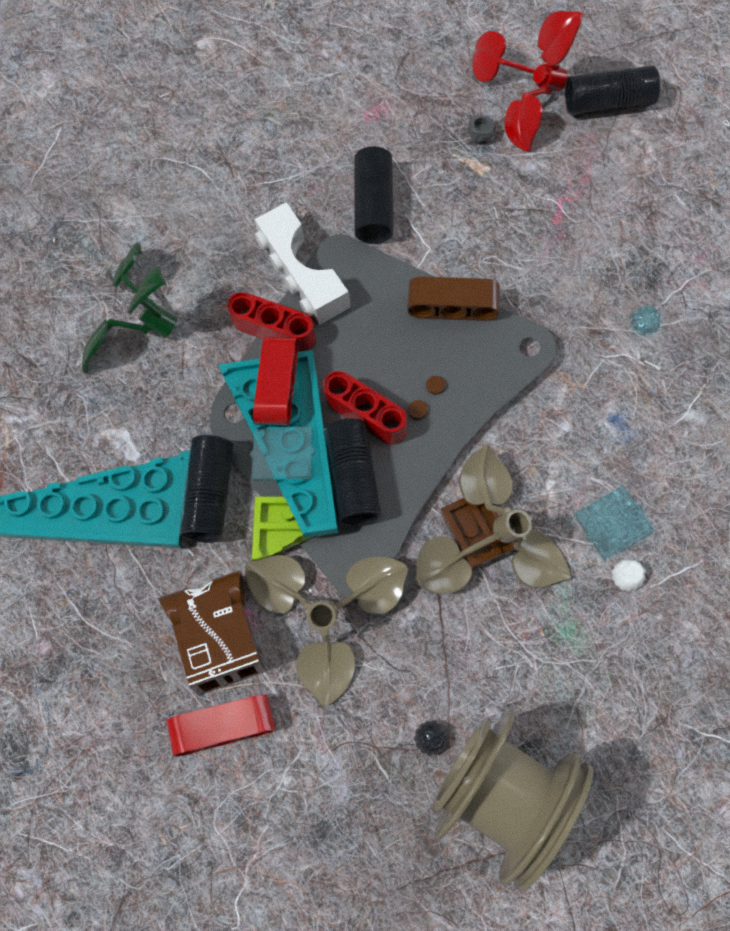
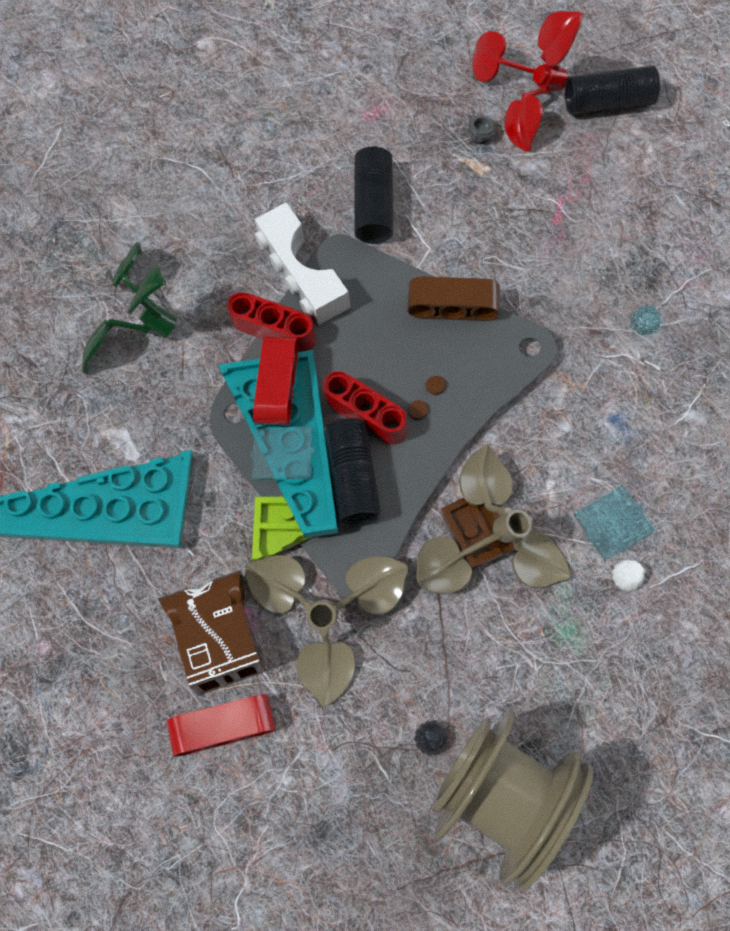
(209, 480): black piece -> none

